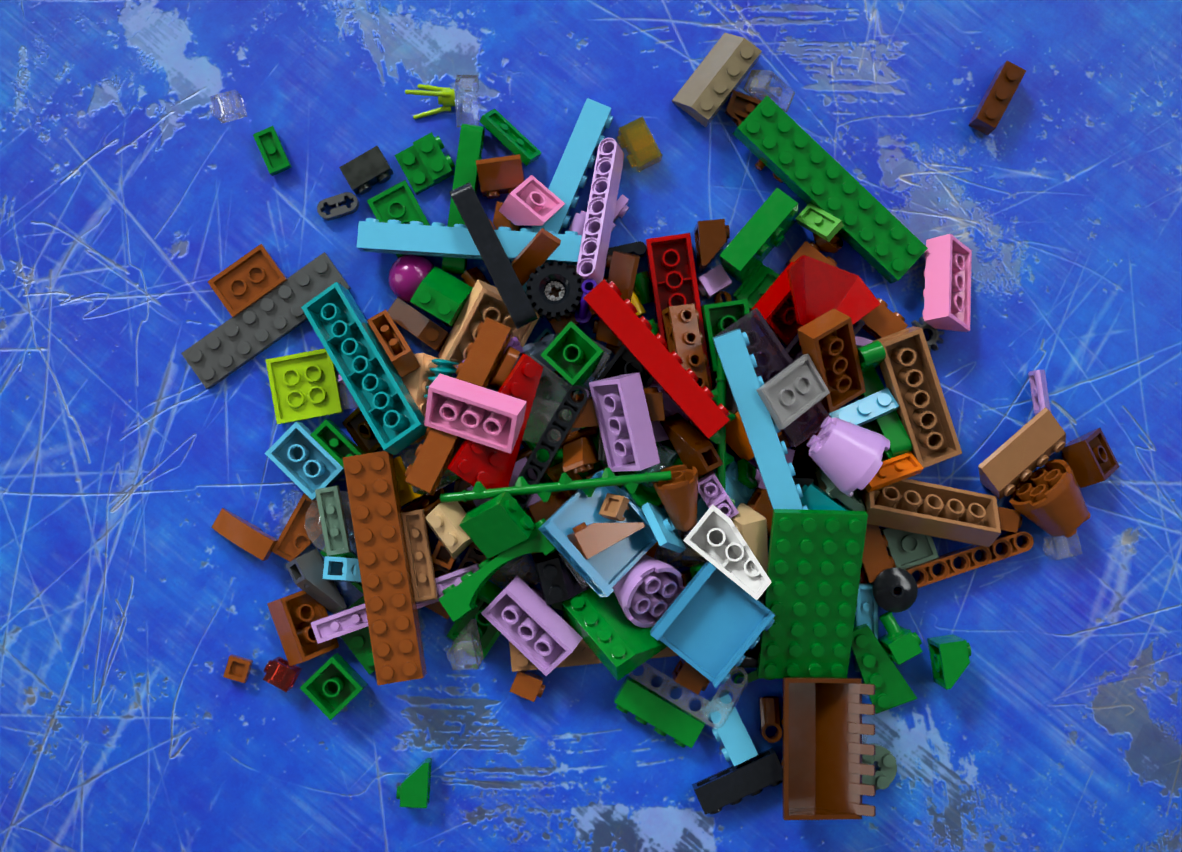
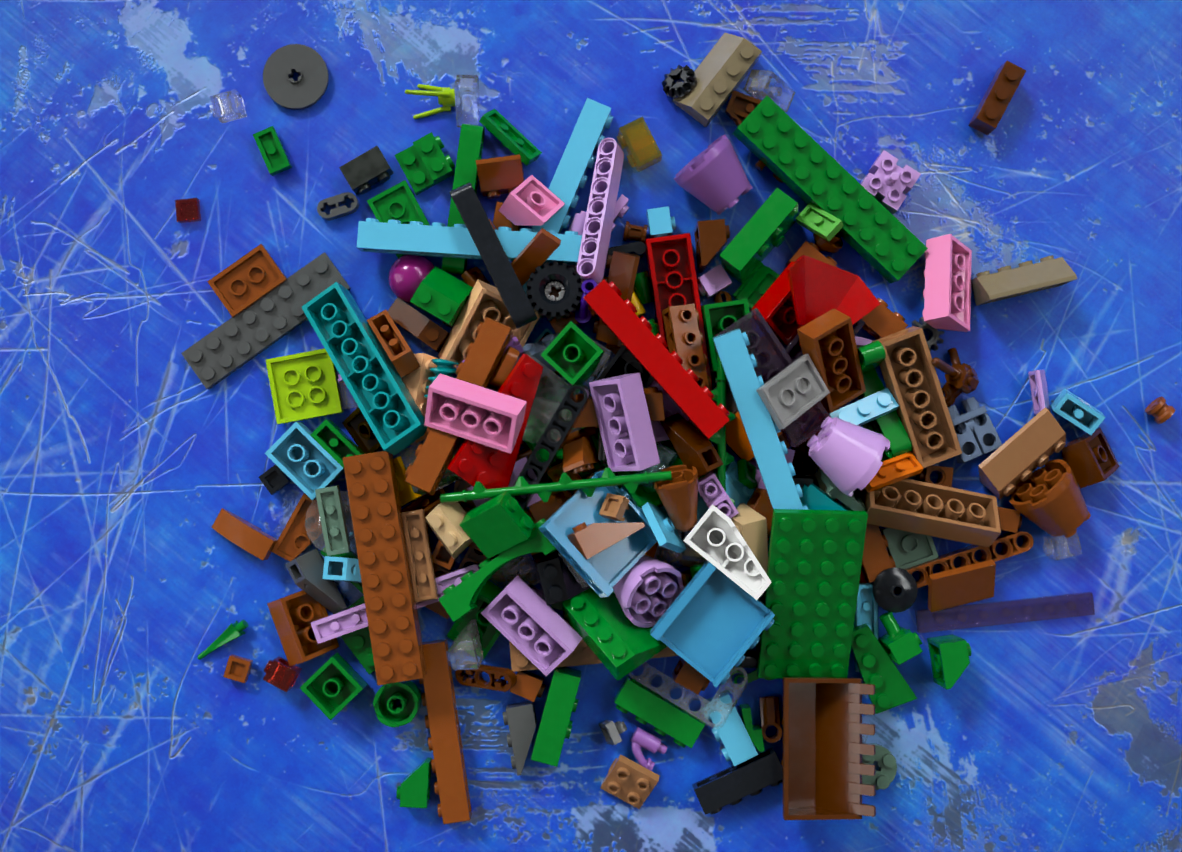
(188, 210): none -> clear red tile
(232, 632): none -> green piece
(274, 479): none -> black plate
(281, 68): none -> dark grey piece
(385, 701): none -> green brick
(445, 734): none -> dark orange brick
(494, 674): none -> reddish brown beam
(522, 724): none -> dark grey slope
(555, 719): none -> green brick
(612, 730): none -> dark grey tile
(629, 781): none -> medium nougat plate
(635, 232): none -> reddish brown bush
(648, 741): none -> medium lavender plant
(660, 222): none -> medium azure brick
(681, 88): none -> black gear
(715, 176): none -> medium lavender cone
(754, 731): none -> green slope
(889, 181): none -> lavender brick
(945, 475): none -> reddish brown brick
(958, 377): none -> reddish brown piece
(961, 585): none -> dark orange tile
(973, 430): none -> sand blue hips
(1005, 612): none -> clear purple tile
(1021, 280): none -> dark tan slope
(1077, 411): none -> medium azure brick
(1160, 410): none -> dark orange wheel

